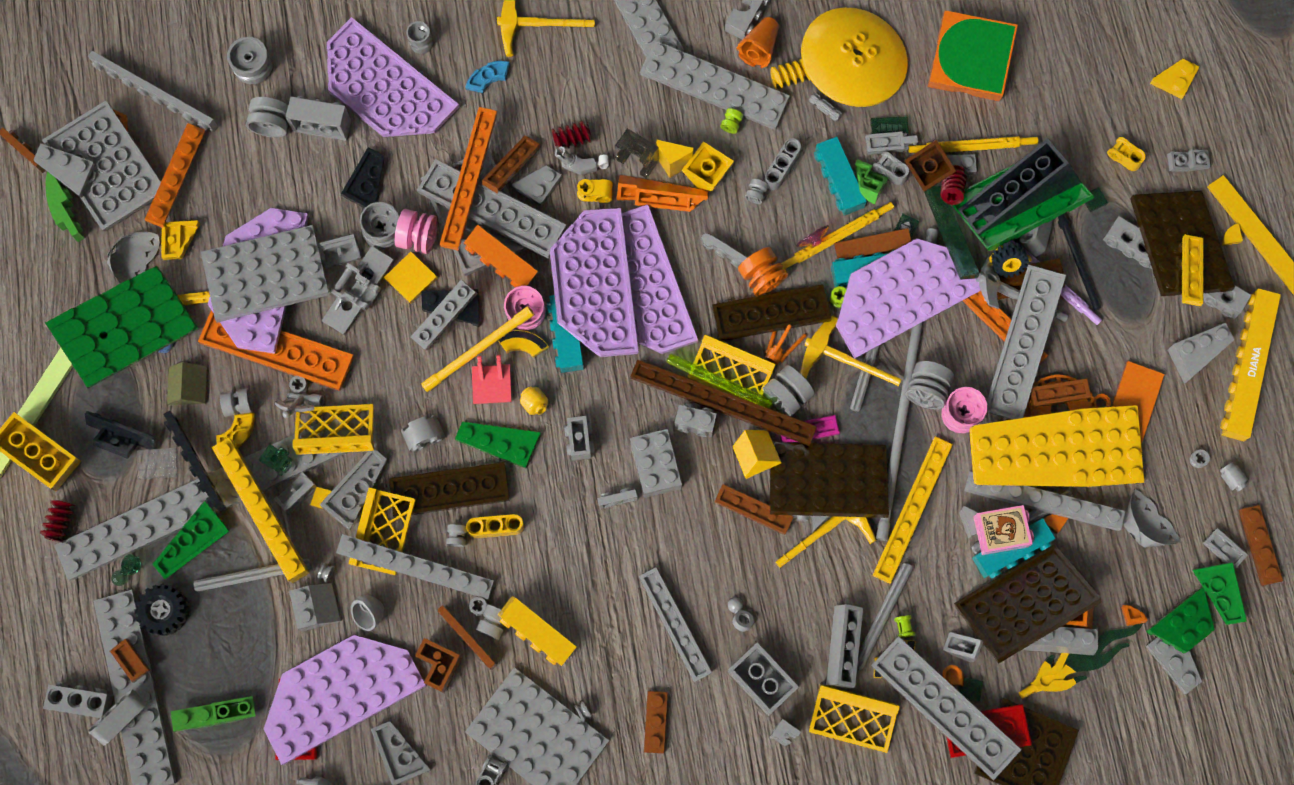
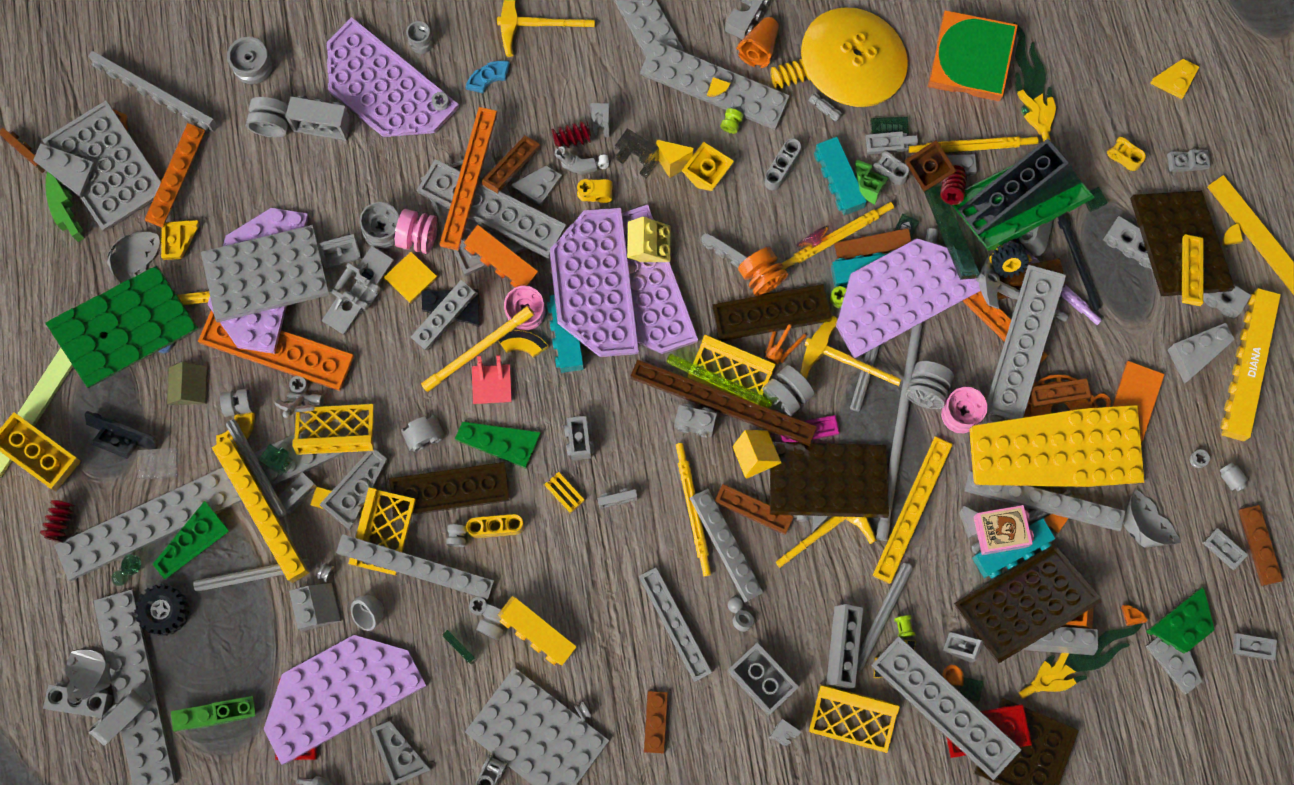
(91, 675): none -> light grey piece
(130, 660): dark orange tile -> none
(197, 468): black plate -> none
(256, 468): none -> light grey axle
(365, 180): black wing -> none
(438, 95): none -> light grey bush
(443, 663): dark orange brick -> none
(459, 647): none -> clear green tile
(467, 638): dark orange tile -> none
(534, 400): yellow head -> none
(553, 481): none -> yellow tile
(601, 117): none -> light grey hinge
(648, 240): none -> light yellow slope
(655, 463): light grey brick -> none
(659, 194): orange wedge -> none
(699, 538): none -> yellow axle
(717, 87): none -> yellow tile
(726, 545): none -> light grey plate
(756, 191): light grey wheel -> none
(1031, 95): none -> piece
(1223, 590): green wing -> none
(1254, 646): none -> light grey plate

